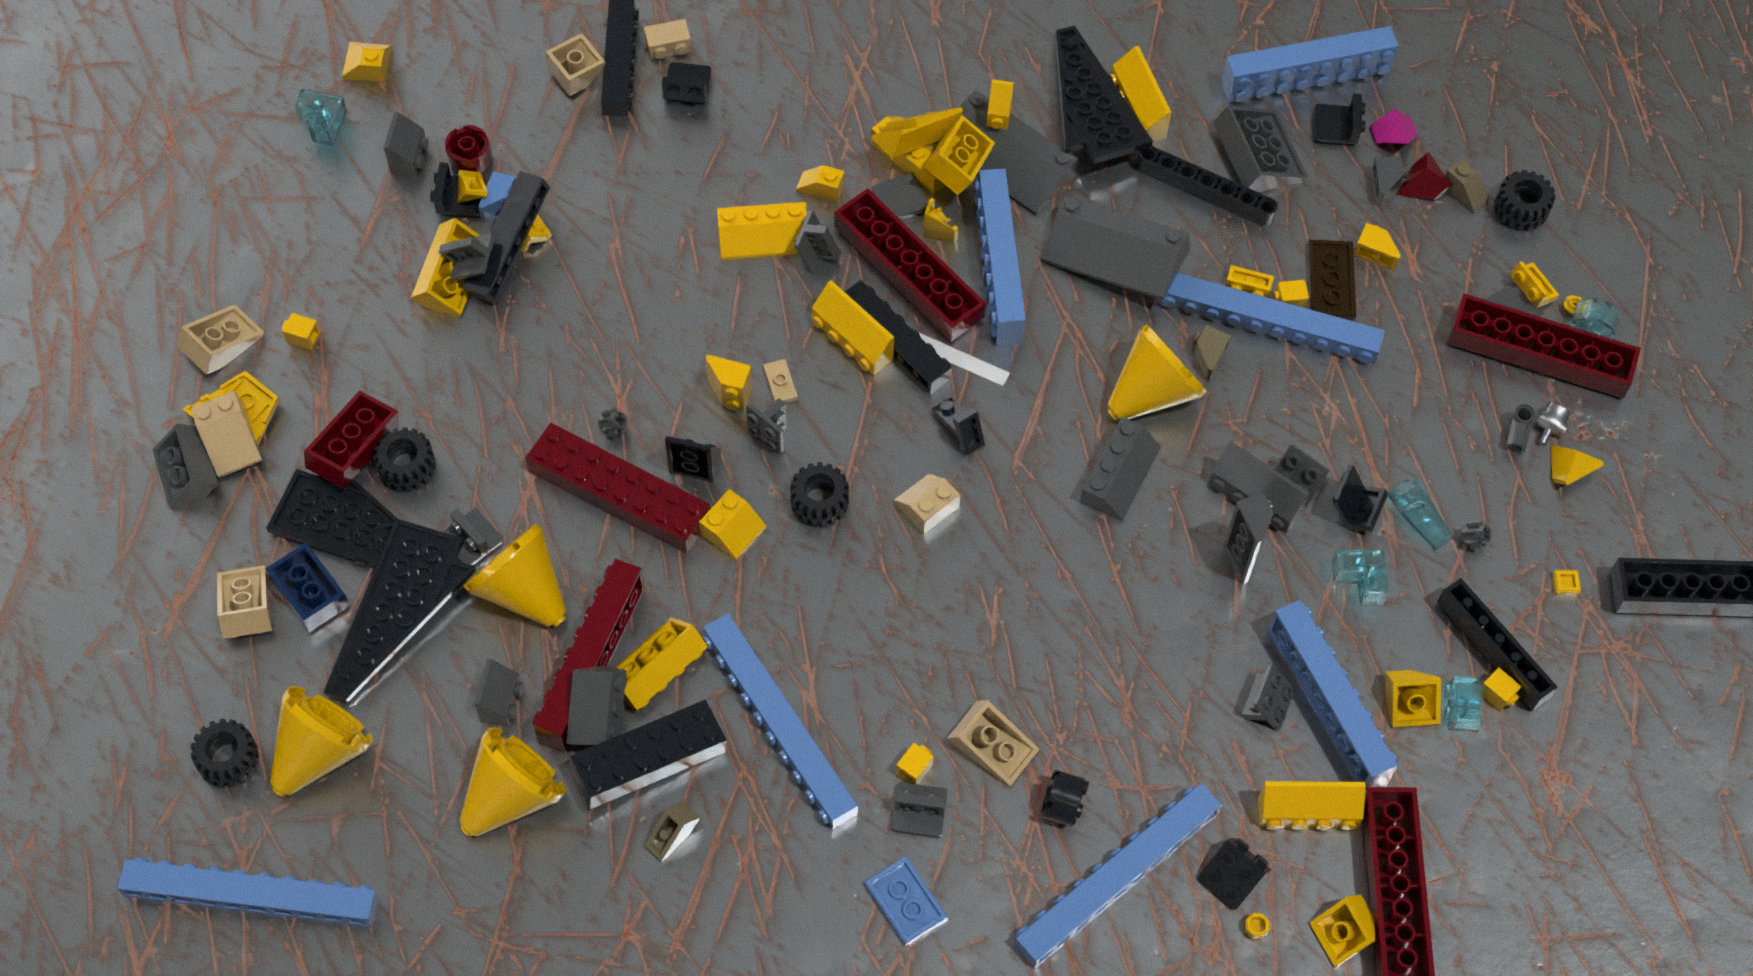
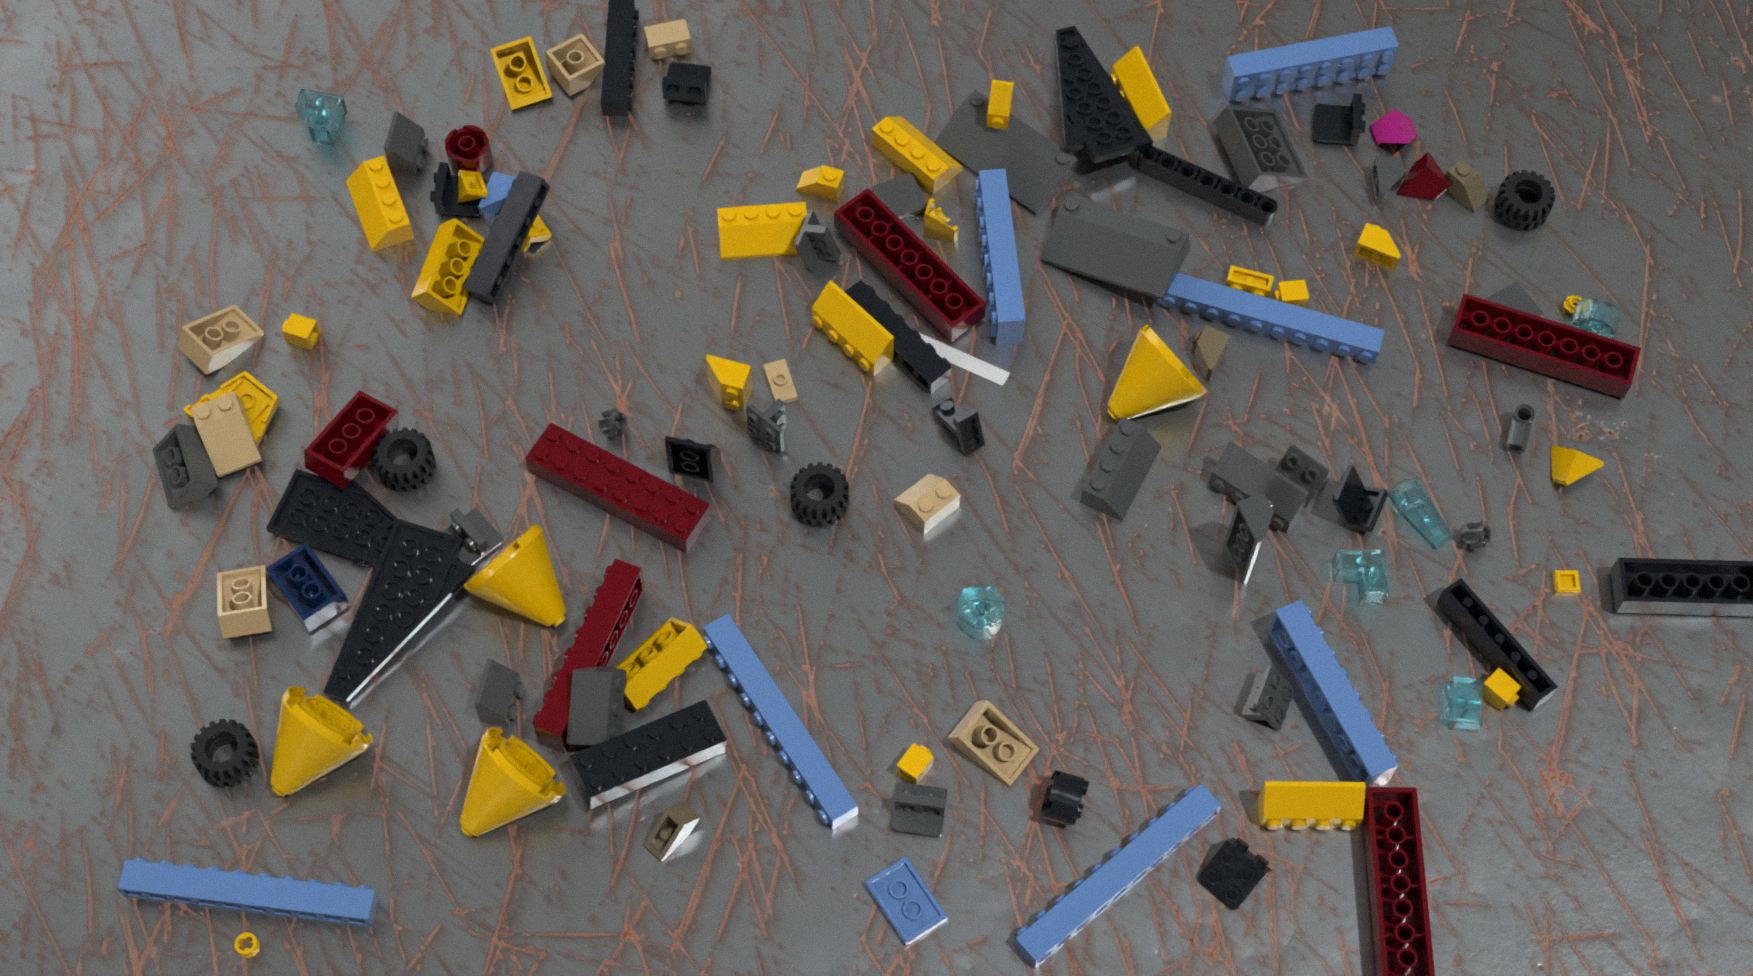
(247, 953): none -> yellow bush
(367, 62): yellow slope -> none
(379, 204): none -> yellow slope
(468, 255): dark grey bracket -> none
(521, 73): none -> yellow slope
(731, 524): yellow slope -> none
(915, 131): yellow slope -> none
(959, 155): yellow brick -> none
(976, 600): none -> clear light blue brick
(1257, 926): yellow tile -> none
(1332, 278): dark brown tile -> none
(1345, 928): yellow slope -> none
(1413, 698): yellow slope -> none
(1533, 284): yellow bracket -> none
(1553, 421): flat silver piece -> none

